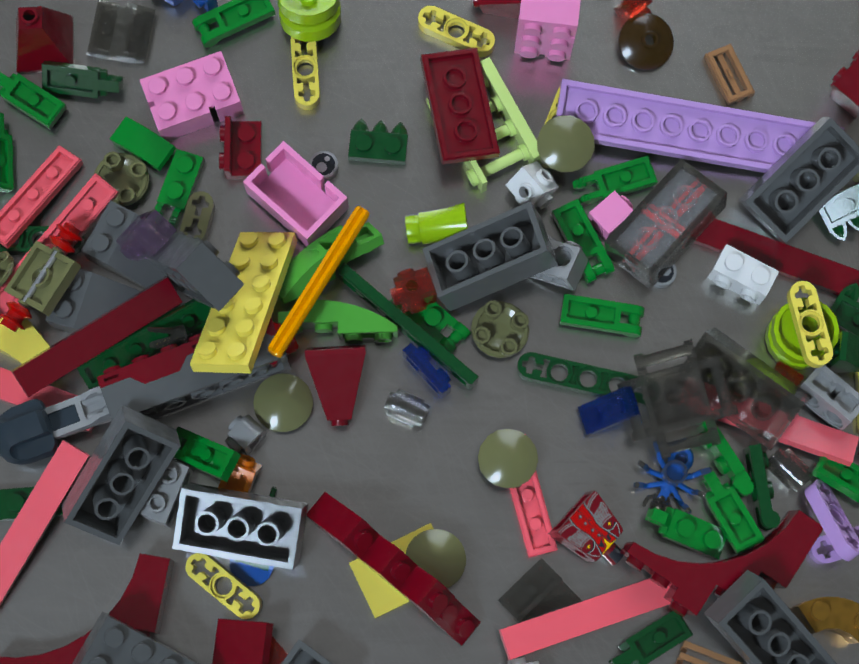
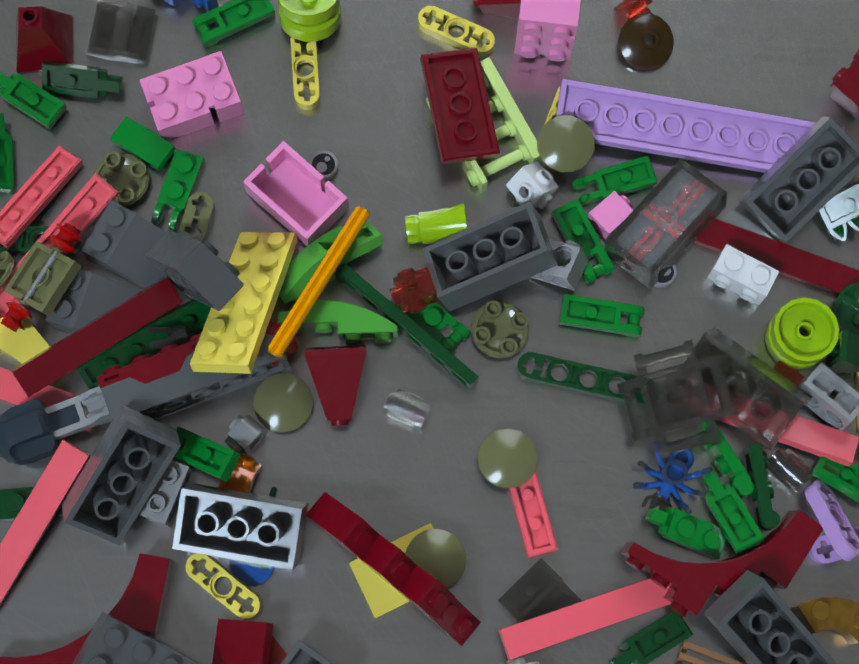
(145, 236): clear purple brick -> none
(241, 147): dark red bracket -> none
(378, 144): dark green plate -> none
(419, 360): clear blue plate -> none
(590, 530): torso -> none
(609, 410): clear blue plate -> none
(719, 79): medium nougat tile -> none
(822, 343): light yellow beam -> none

